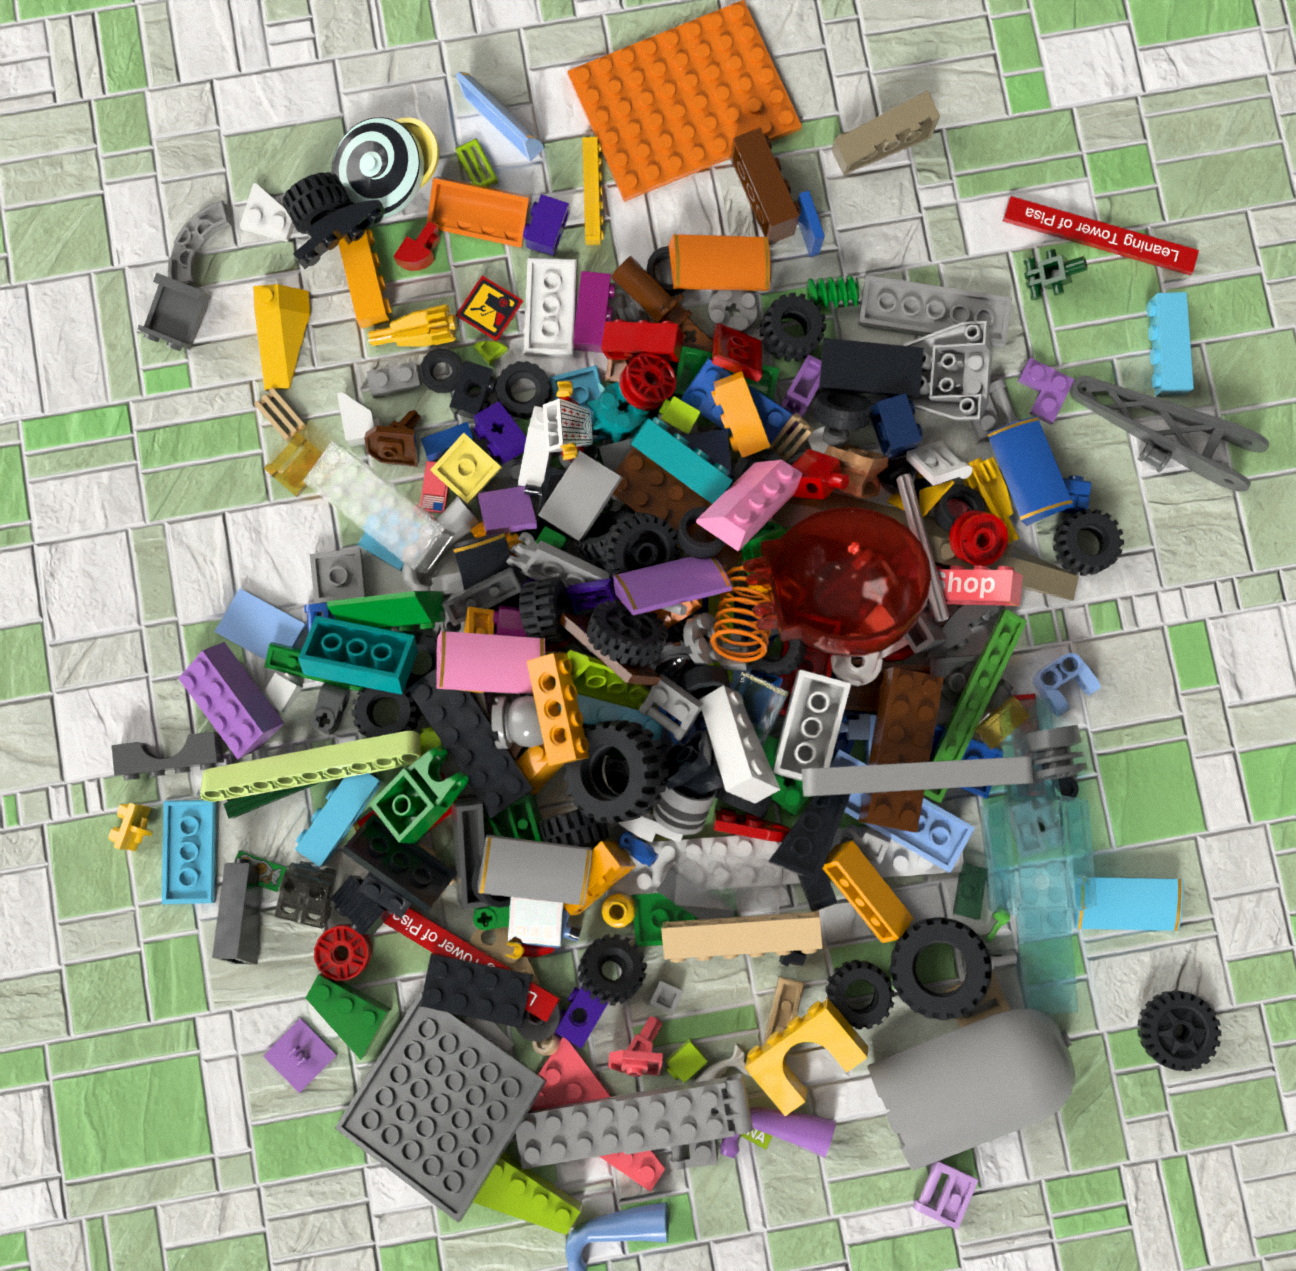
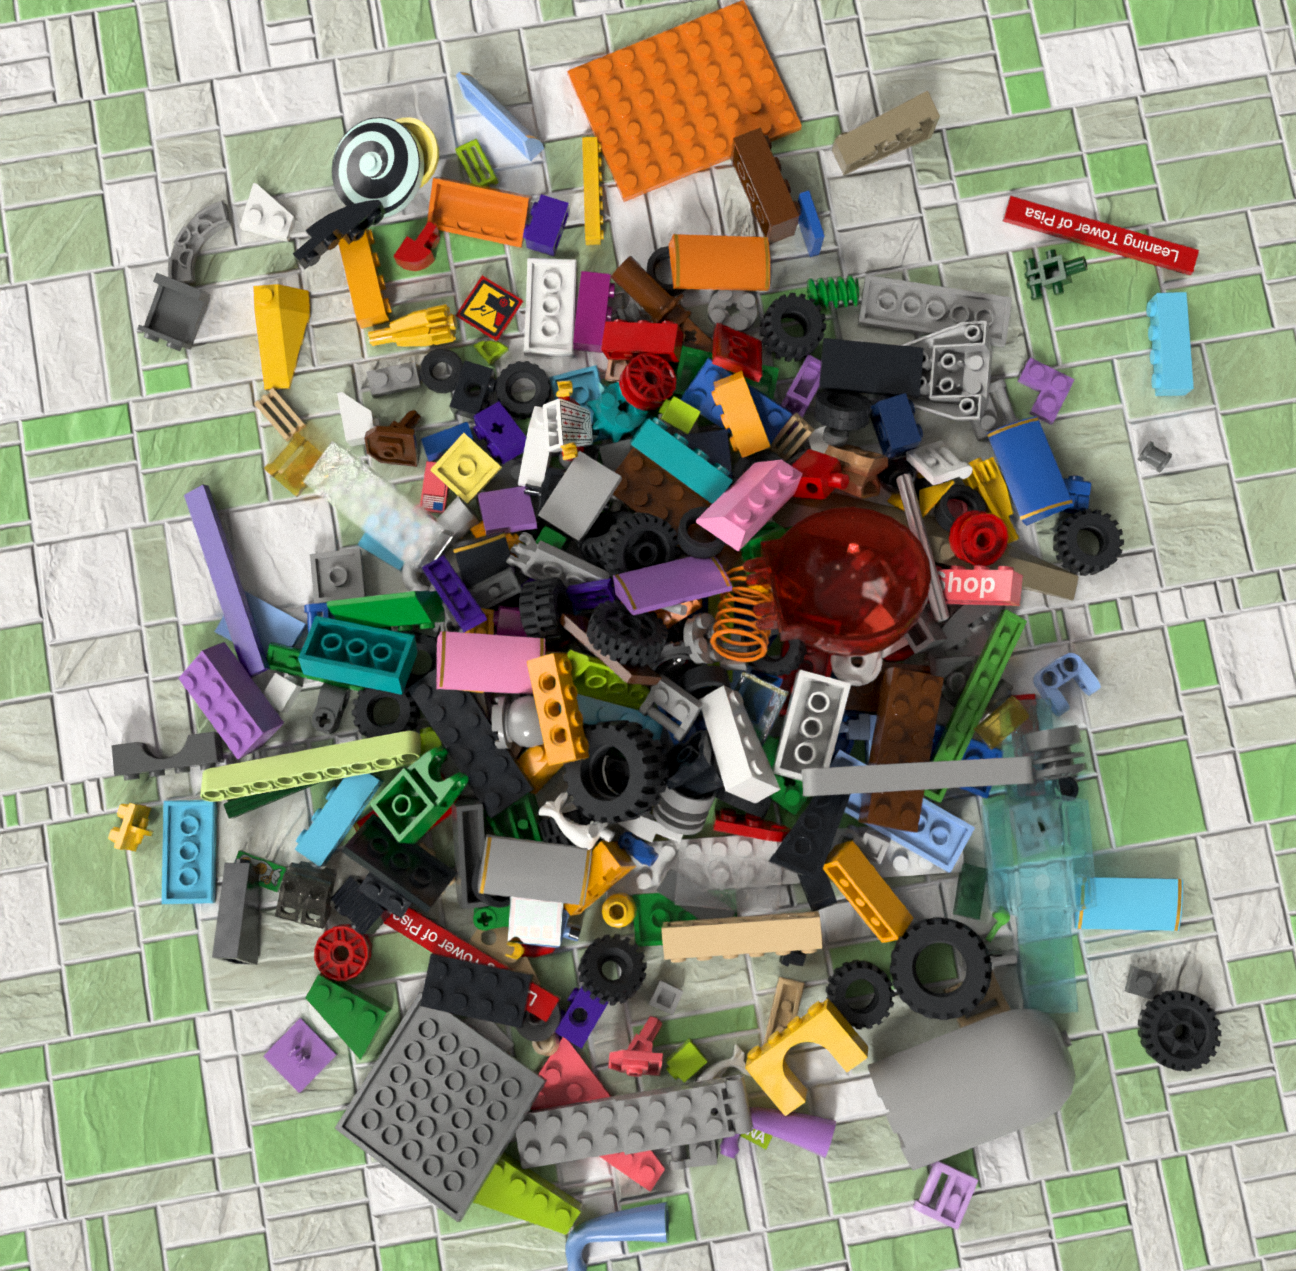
(226, 581): none -> tile
(314, 199): black tyre -> none
(454, 593): none -> dark purple tile
(581, 835): none -> white animal
(1141, 983): none -> dark grey plate
(1182, 452): dark grey piece -> none

